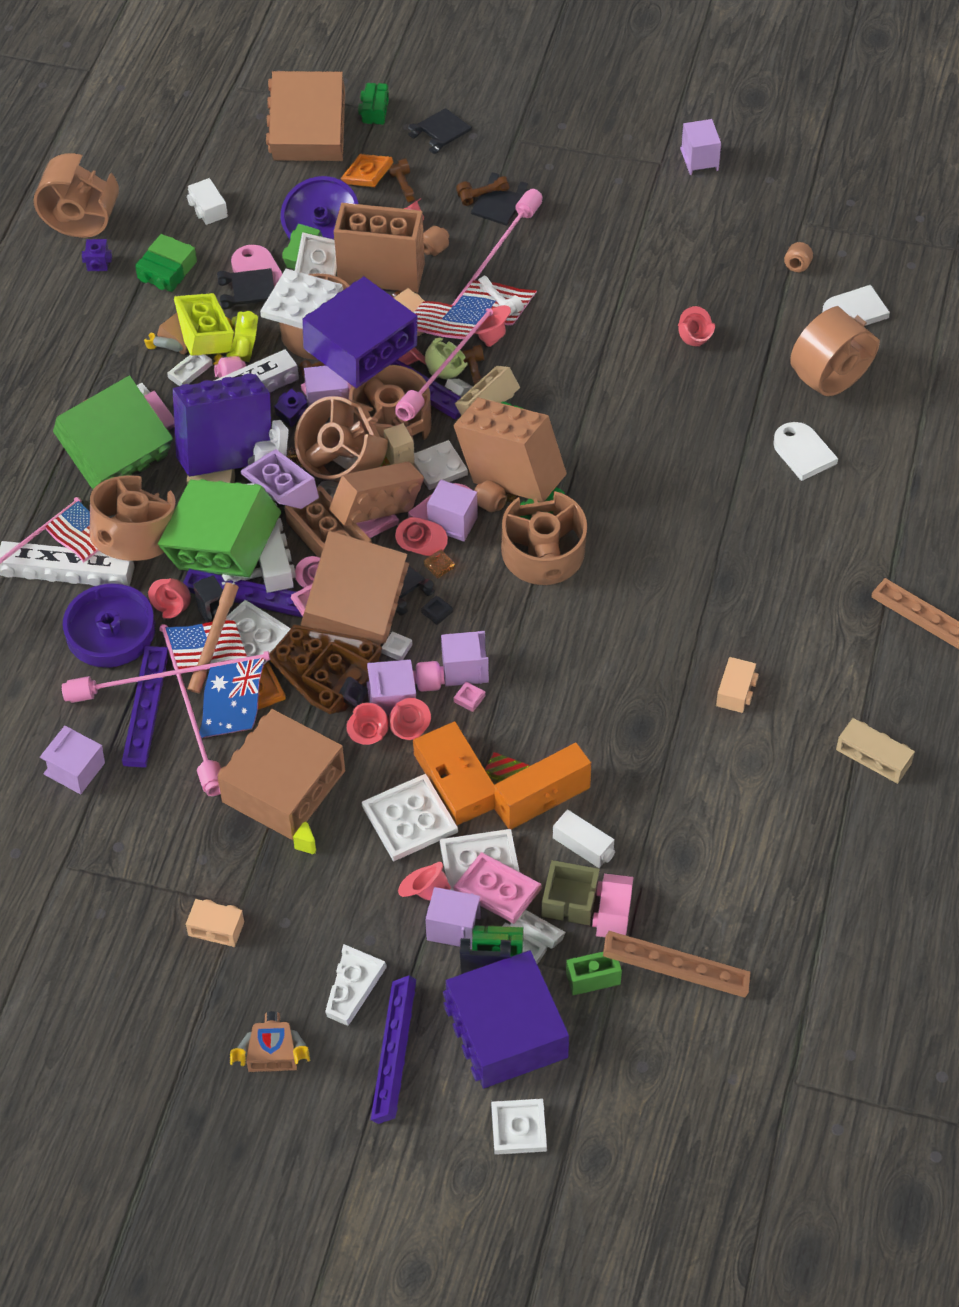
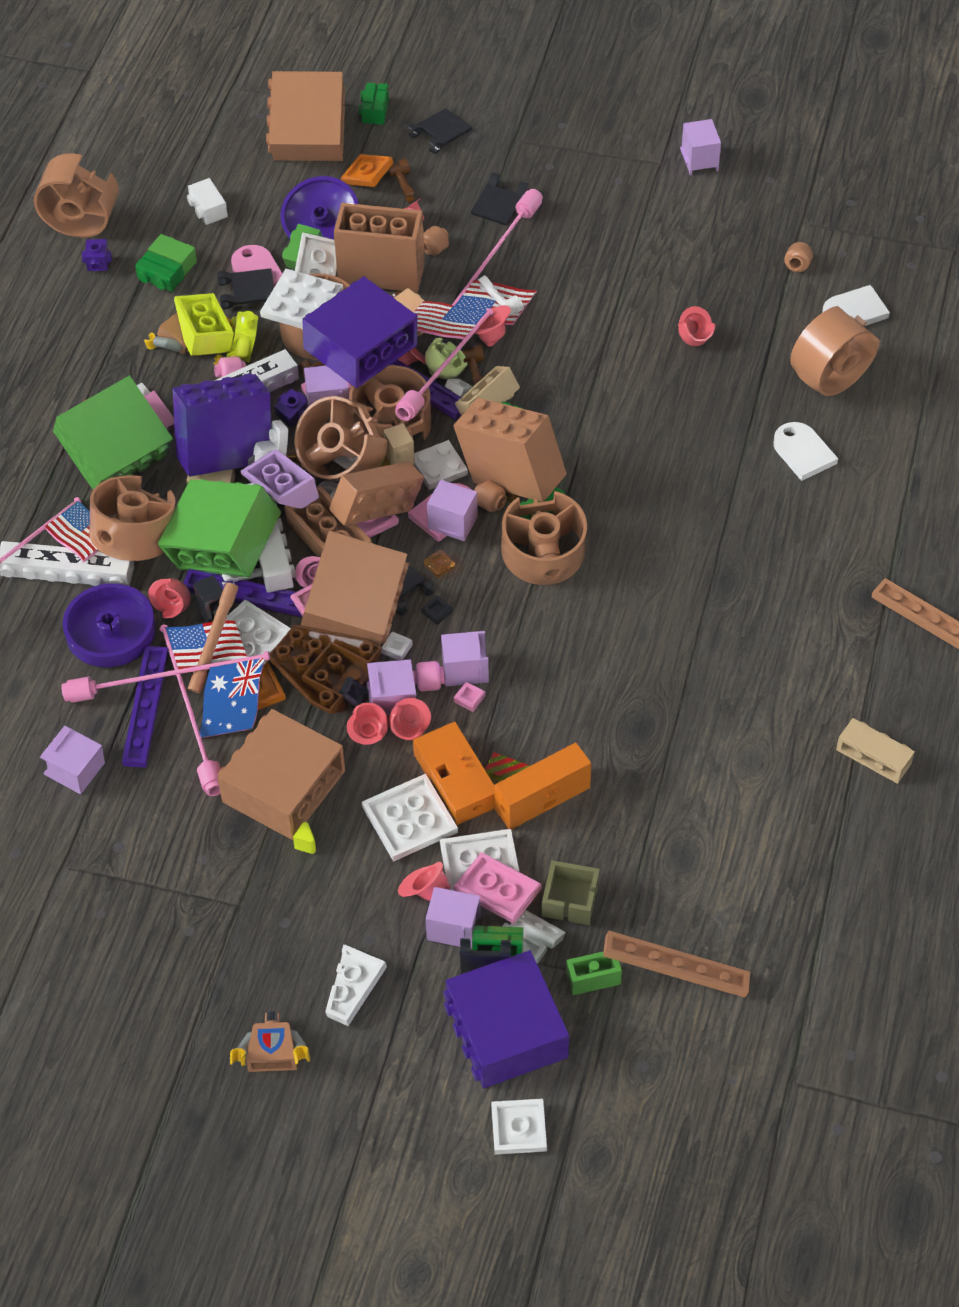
(189, 369): white plate -> none
(215, 922): light nougat brick -> none
(393, 1050): dark purple plate -> none
(421, 536): coral piece -> none
(467, 194): reddish brown brick -> none
(583, 839): white brick -> none
(614, 904): bright pink brick -> none
(736, 685): light nougat brick -> none

